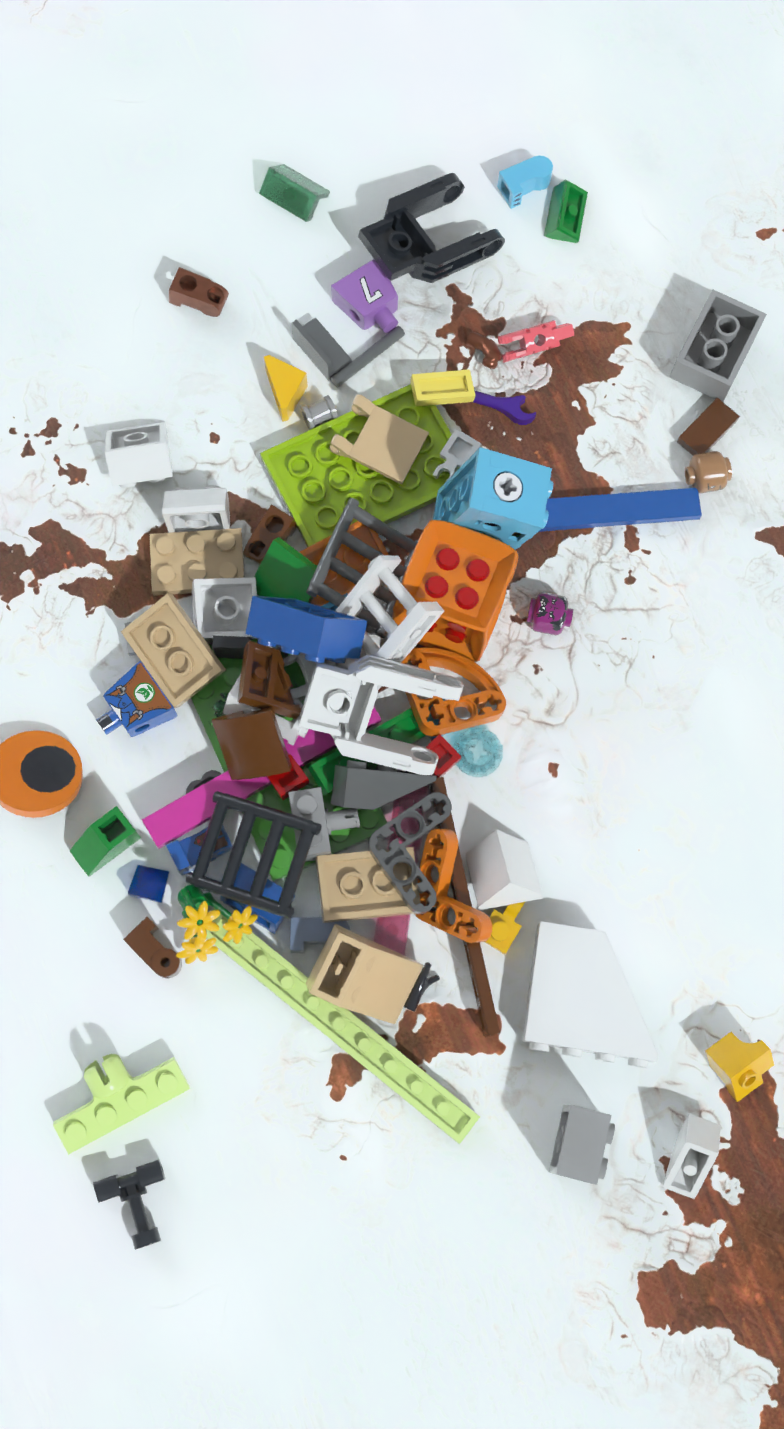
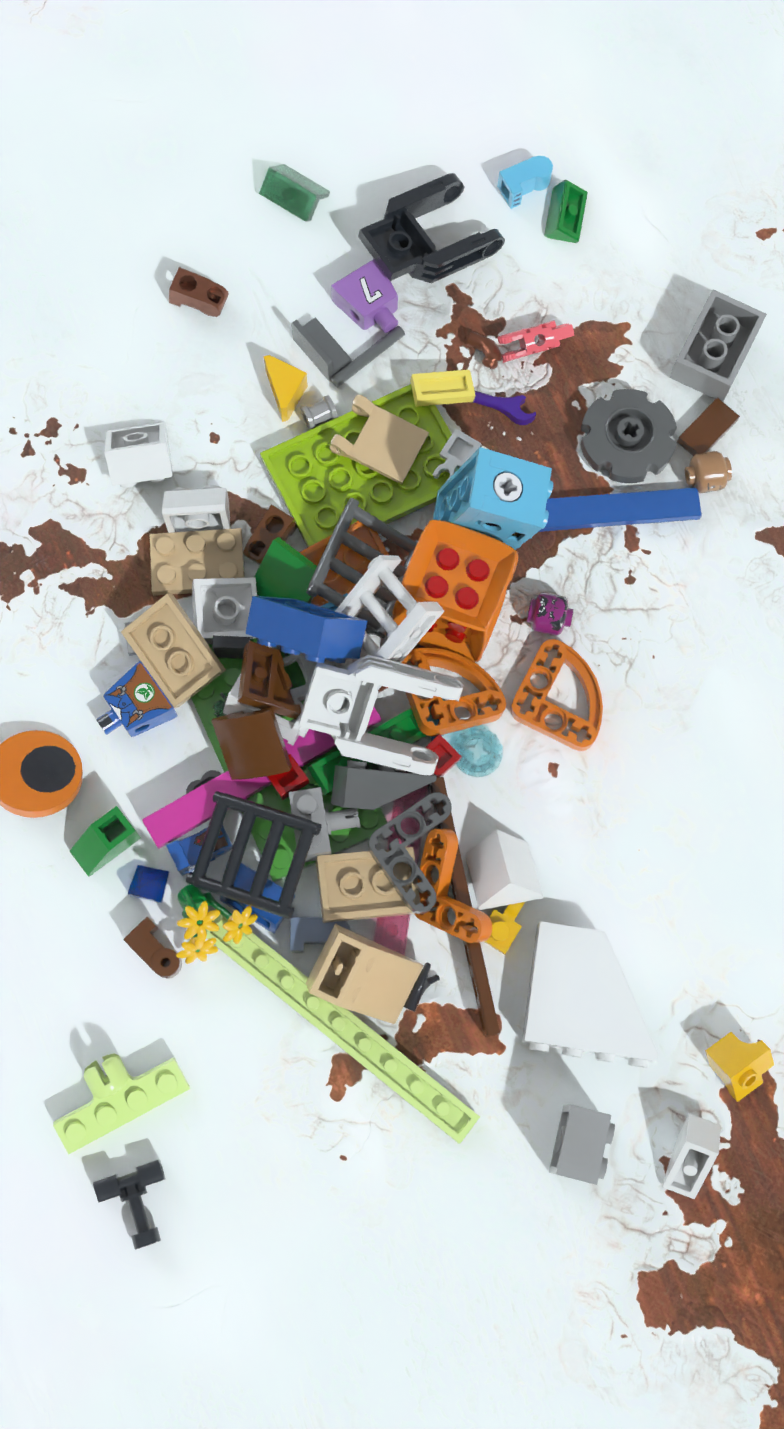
(542, 708): none -> orange beam
(620, 454): none -> dark grey piece

